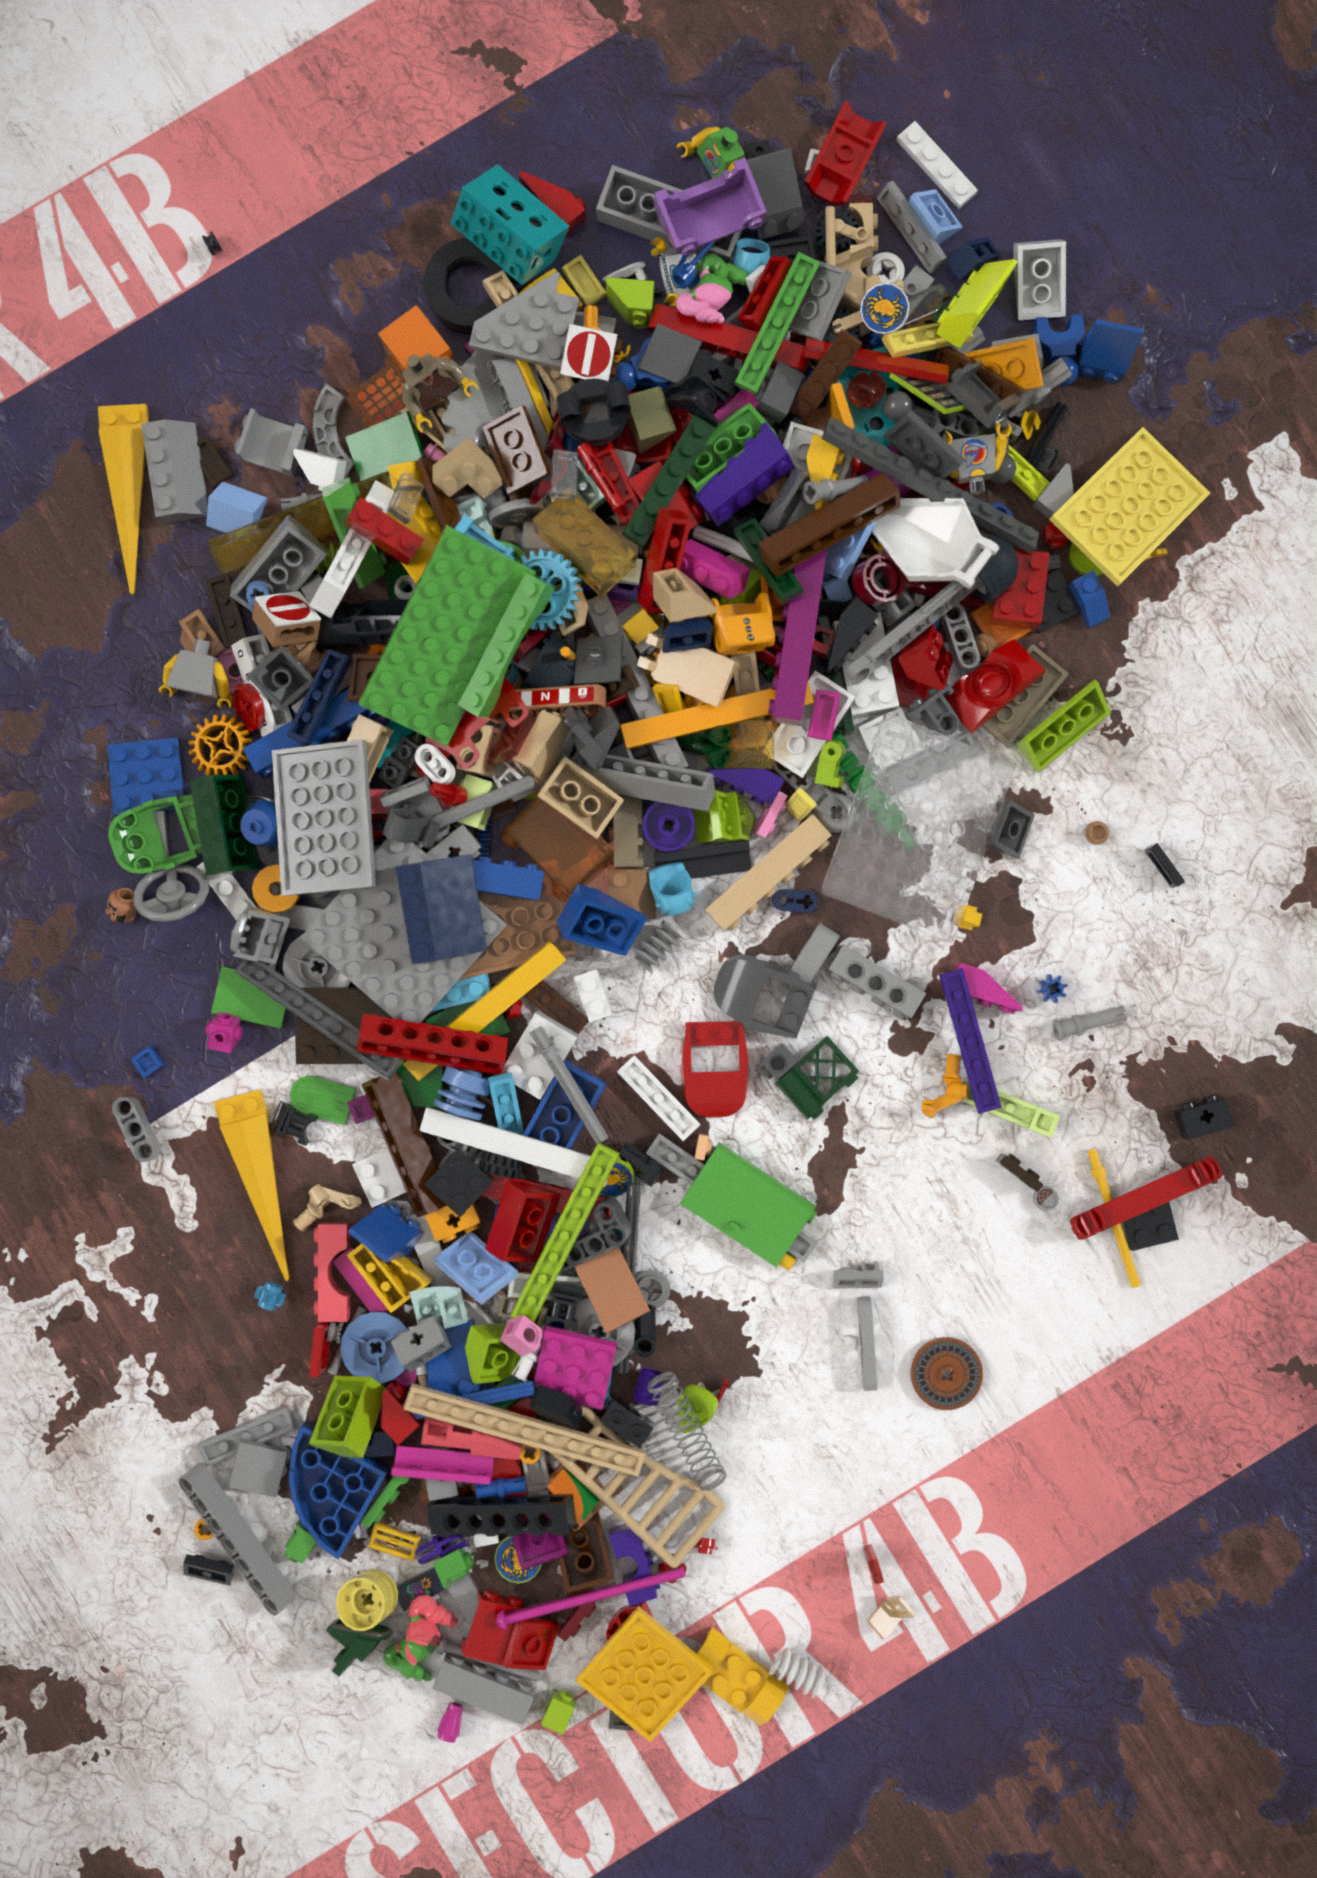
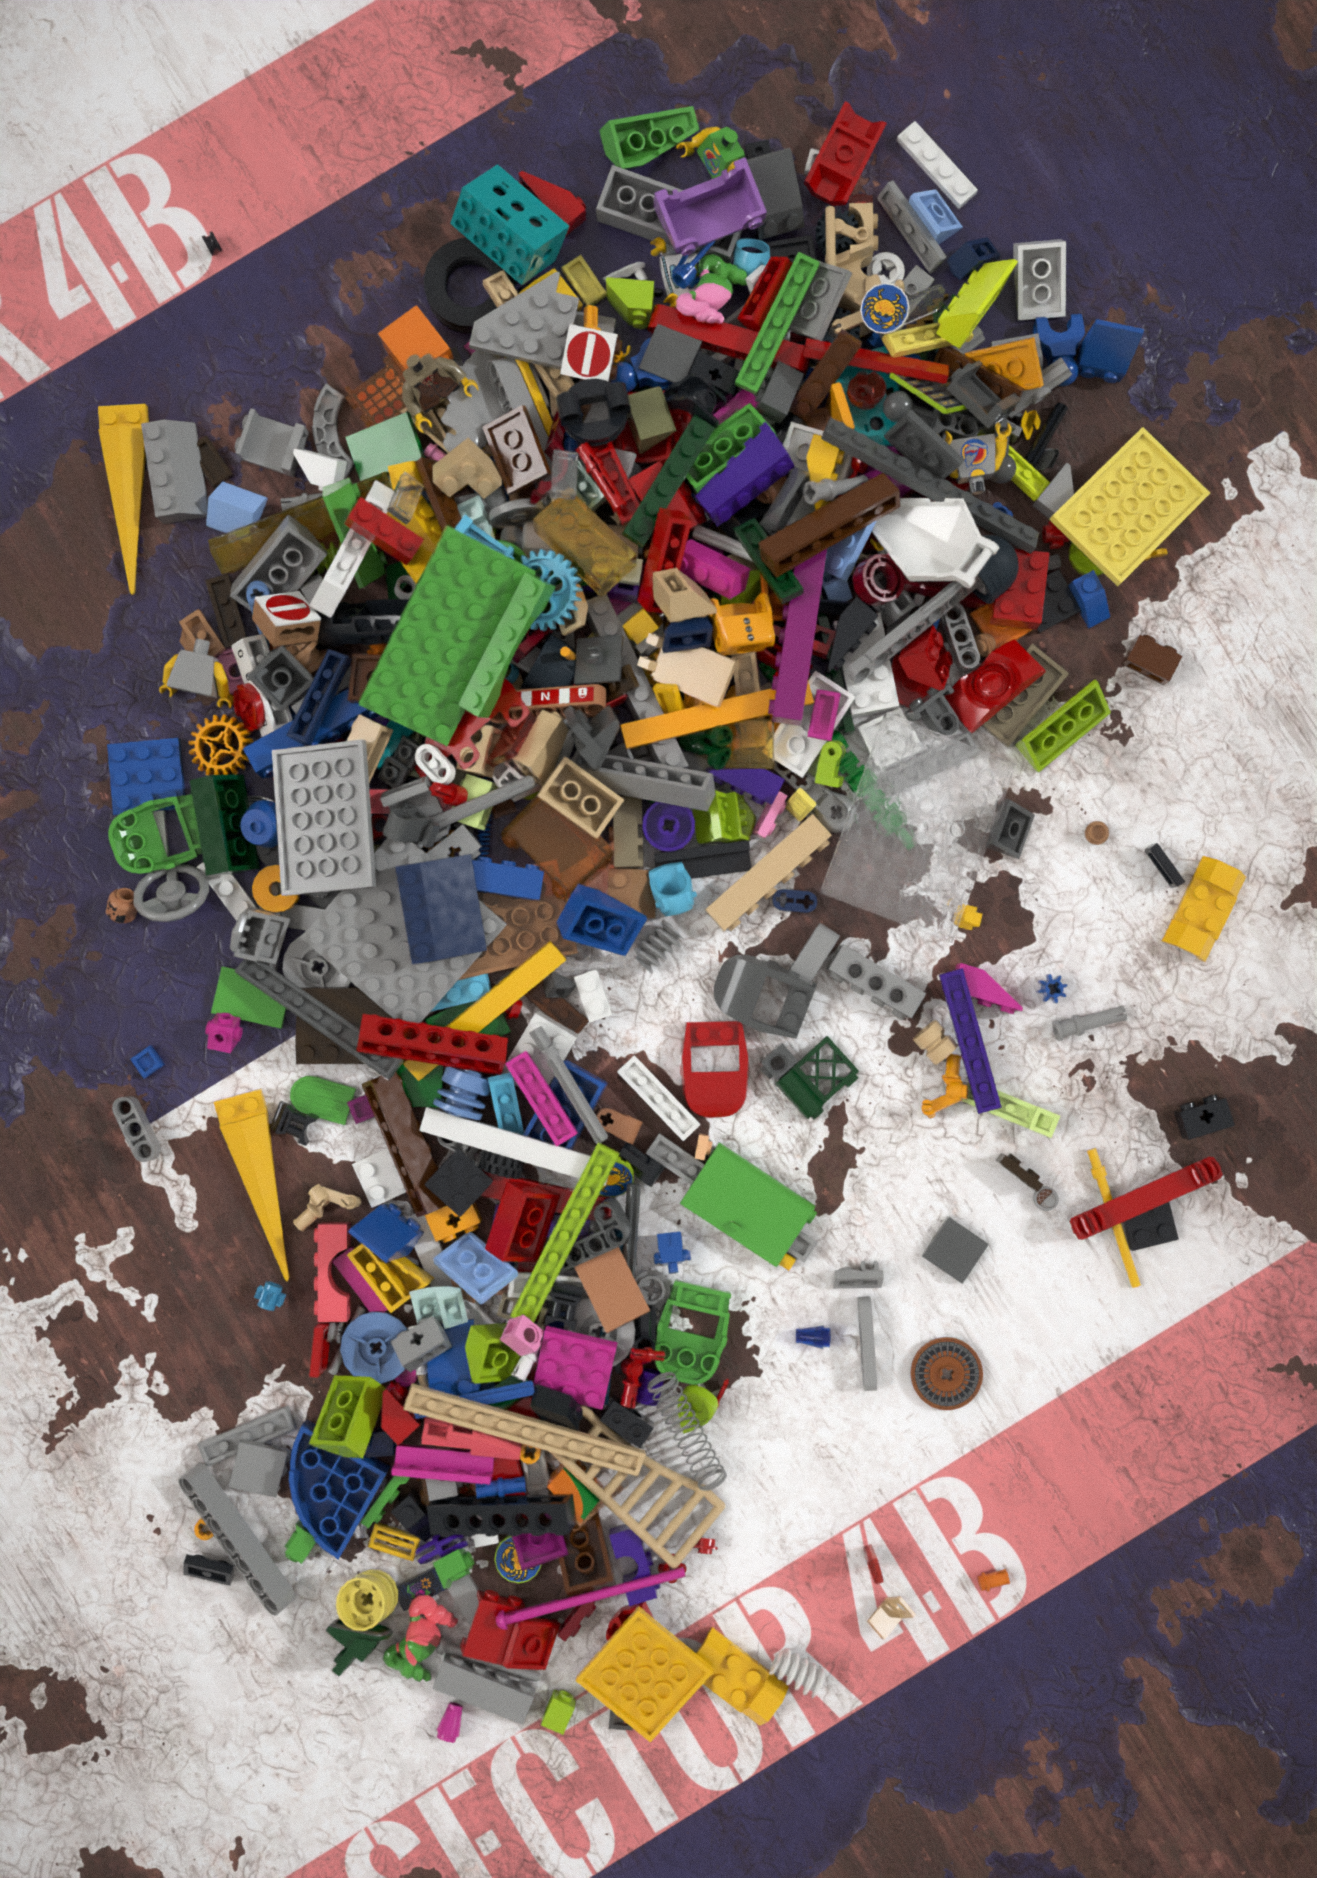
(413, 1515): none -> black slope
(541, 1098): none -> dark pink plate
(557, 986): none -> dark grey slope
(622, 1126): none -> nougat piece
(633, 1368): none -> red pin
(641, 138): none -> bright green wedge
(671, 1251): none -> blue piece
(689, 1354): none -> bright green slope
(814, 1336): none -> clear blue cone
(935, 1042): none -> tan wheel
(955, 1250): none -> dark grey tile
(993, 1580): none -> orange pin
(1152, 659): none -> reddish brown brick
(1204, 907): none -> yellow piece

